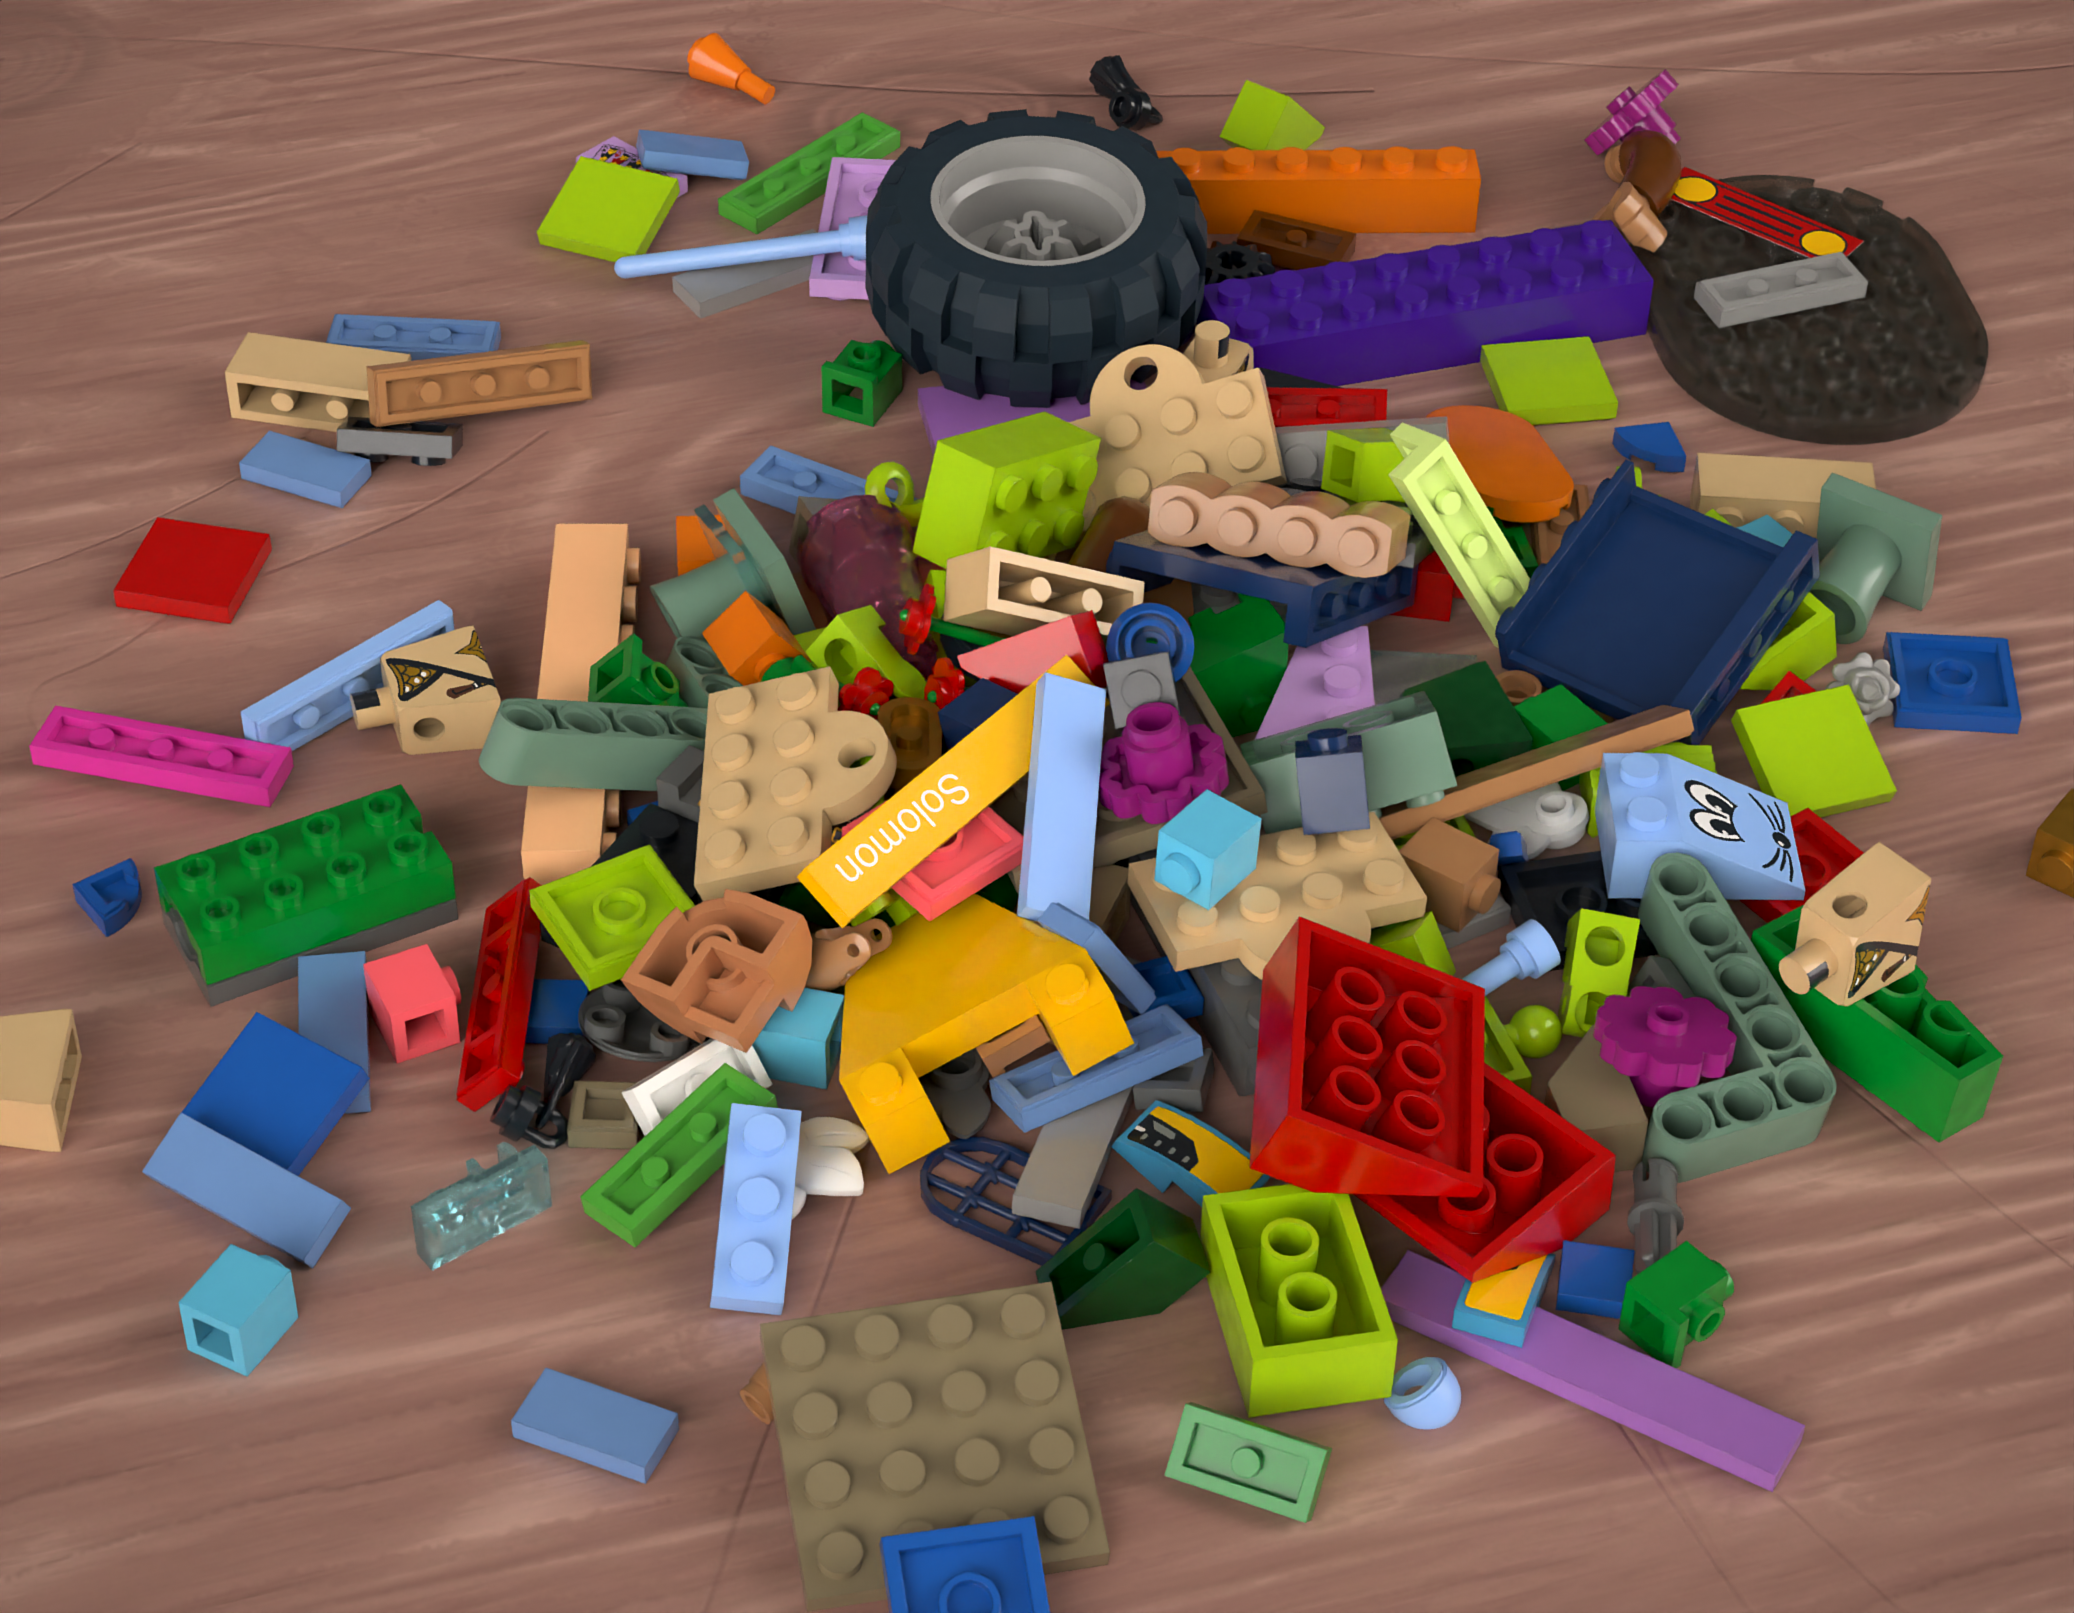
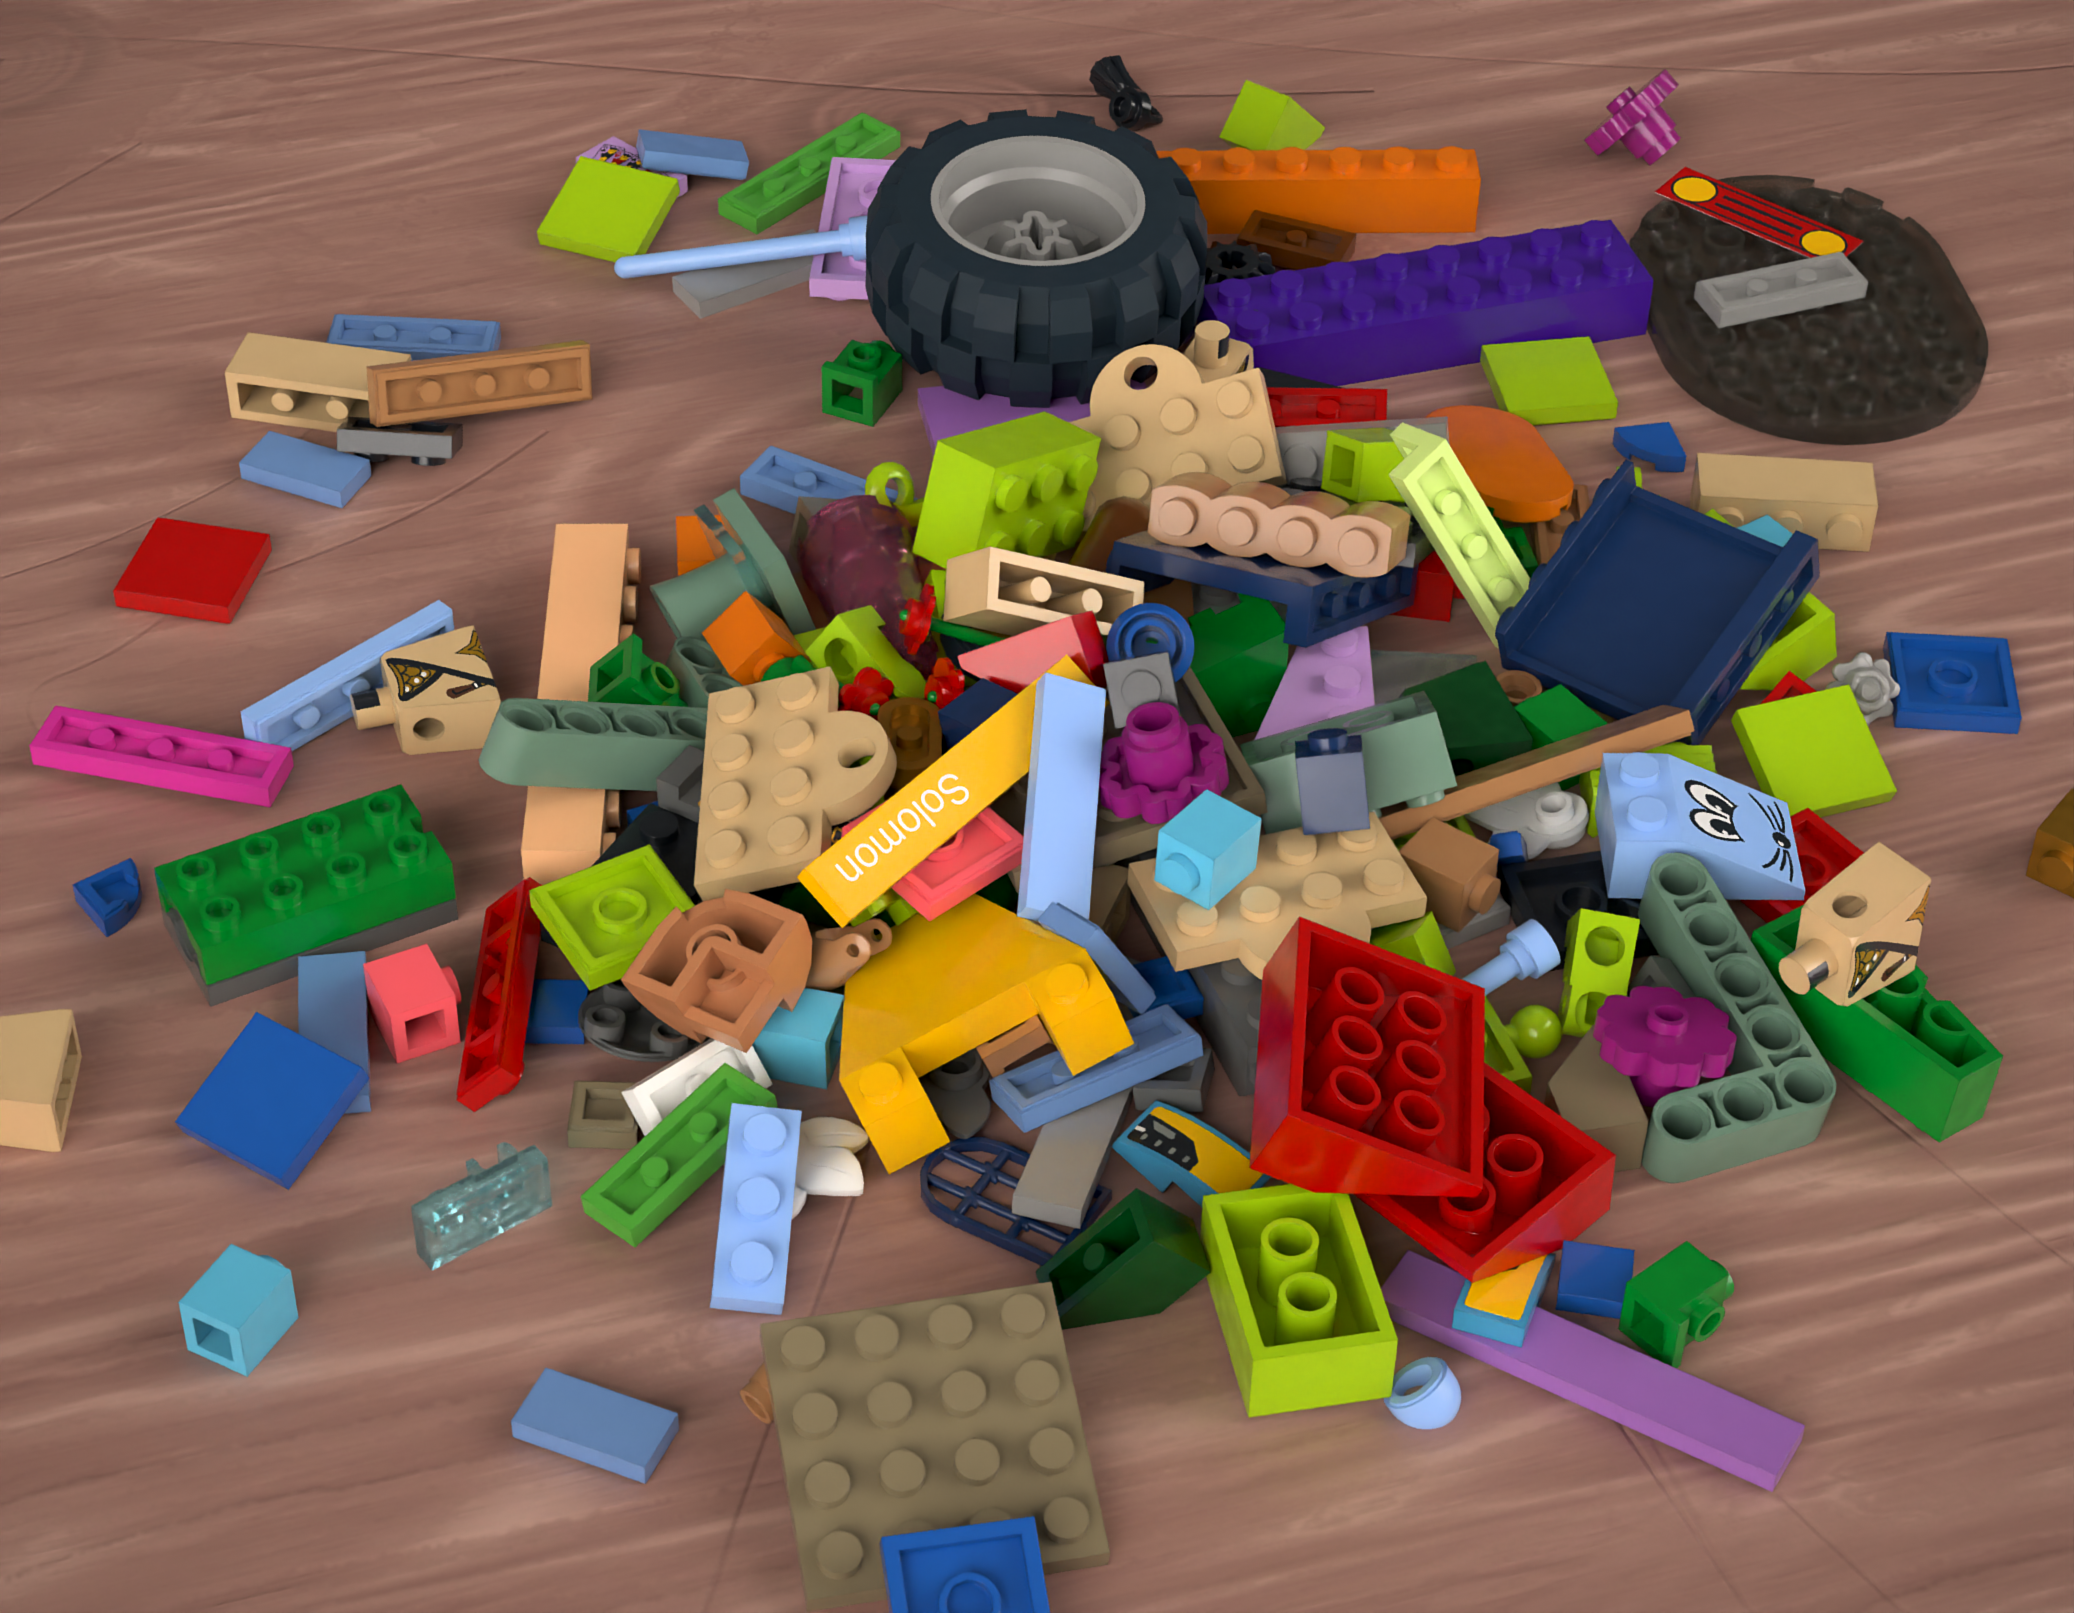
(247, 1190): medium blue tile -> none
(566, 1062): black piece -> none
(716, 63): orange cone -> none
(1248, 1462): plate -> none
(1648, 175): piece -> none
(1655, 1214): dark grey axle -> none
(1872, 550): sand green plant -> none

